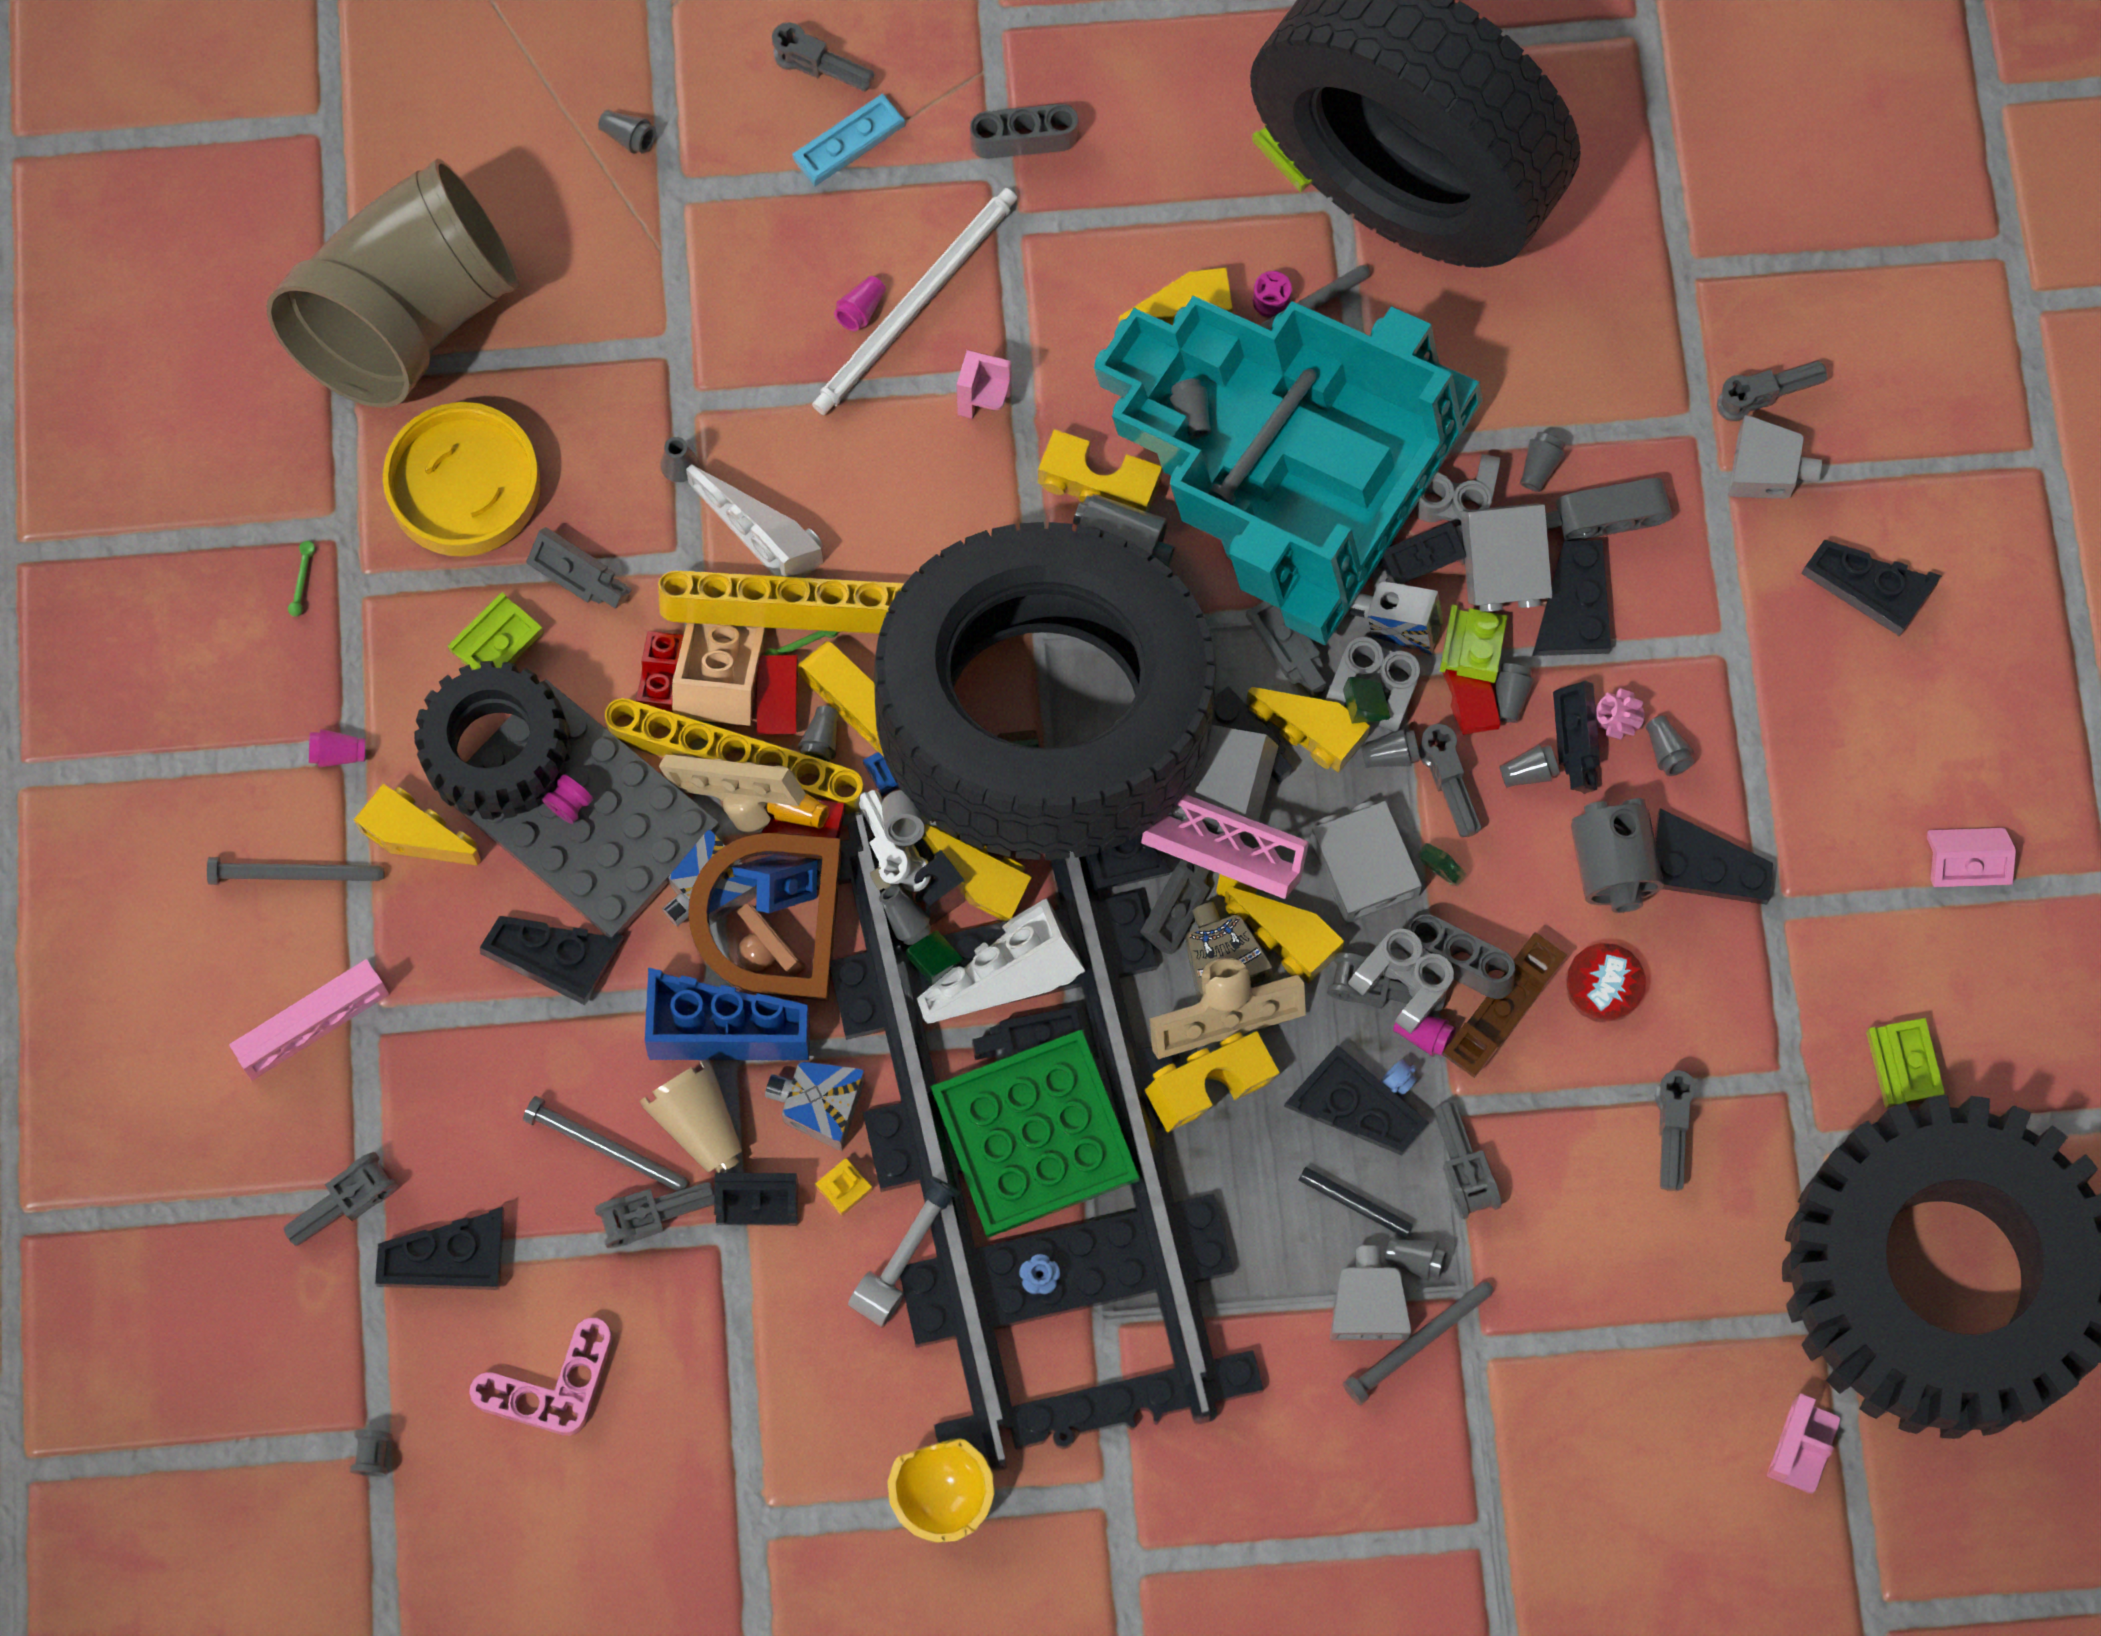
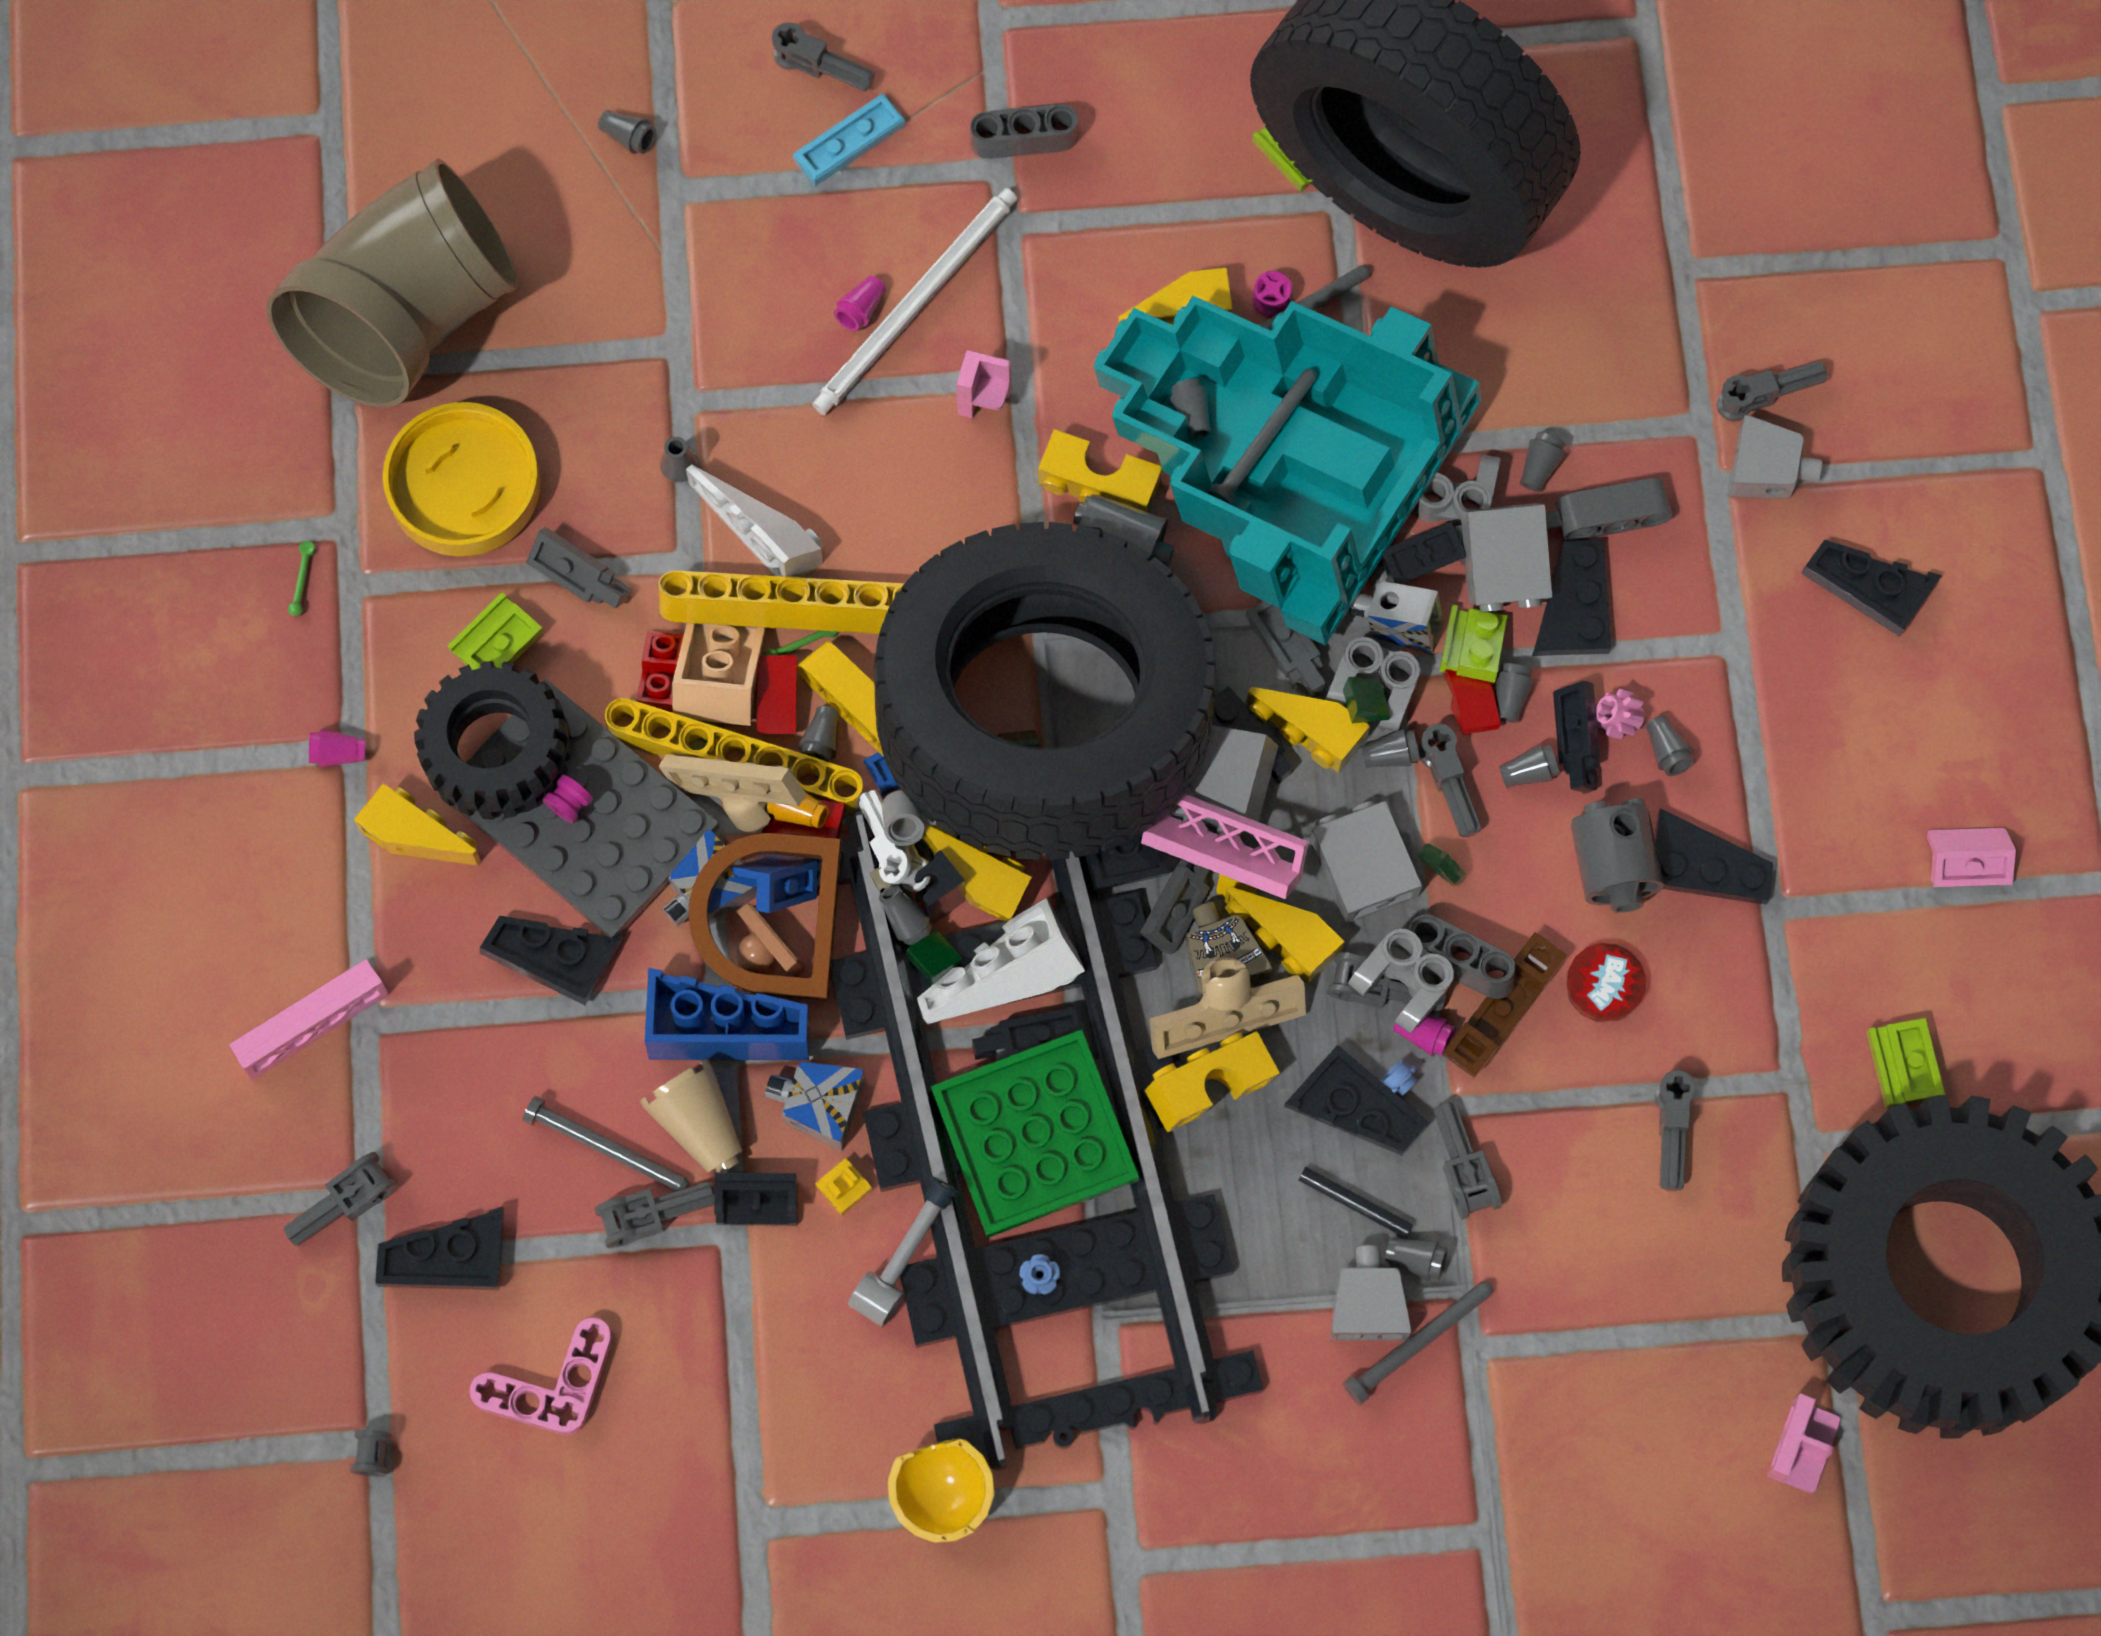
(218, 871): dark grey bar -> none

